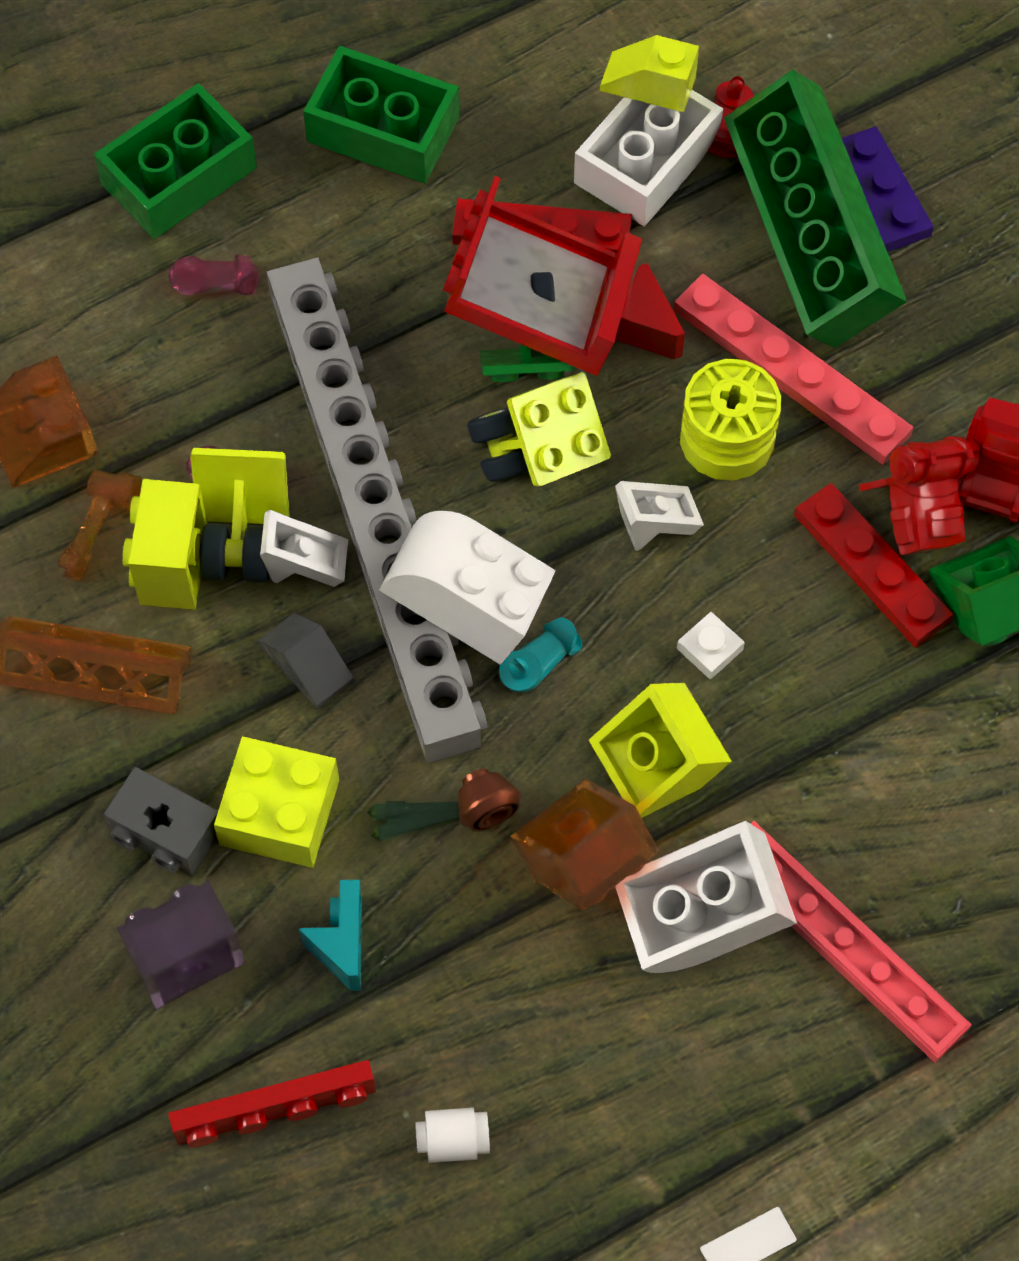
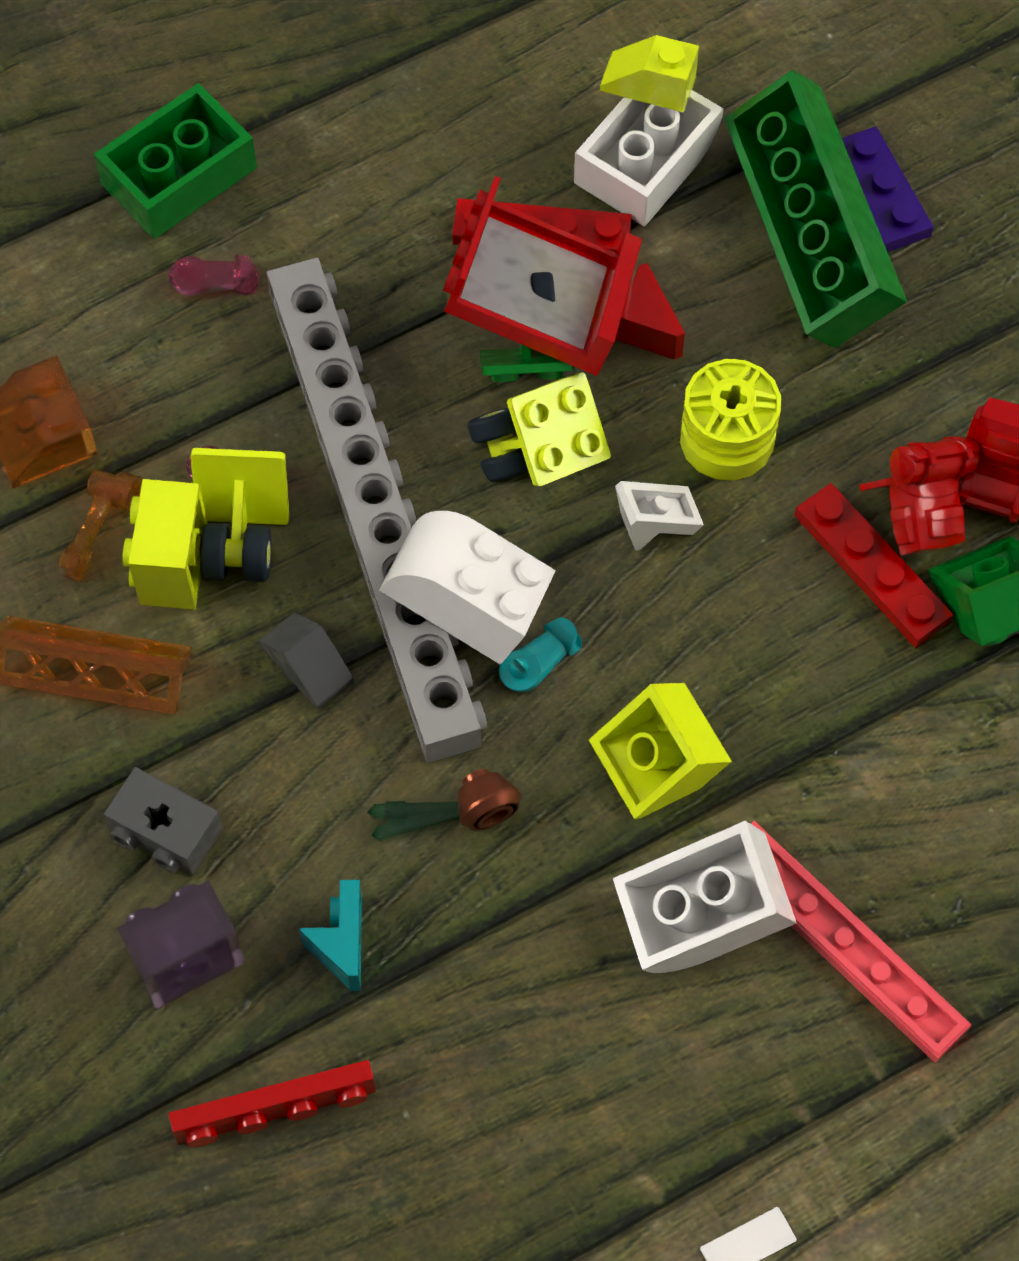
(277, 802): neon yellow brick -> none
(302, 549): white slope -> none
(382, 114): green brick -> none
(453, 1135): white brick -> none
(585, 844): clear orange brick -> none
(710, 645): white plate -> none
(728, 96): red piece -> none
(793, 368): coral plate -> none

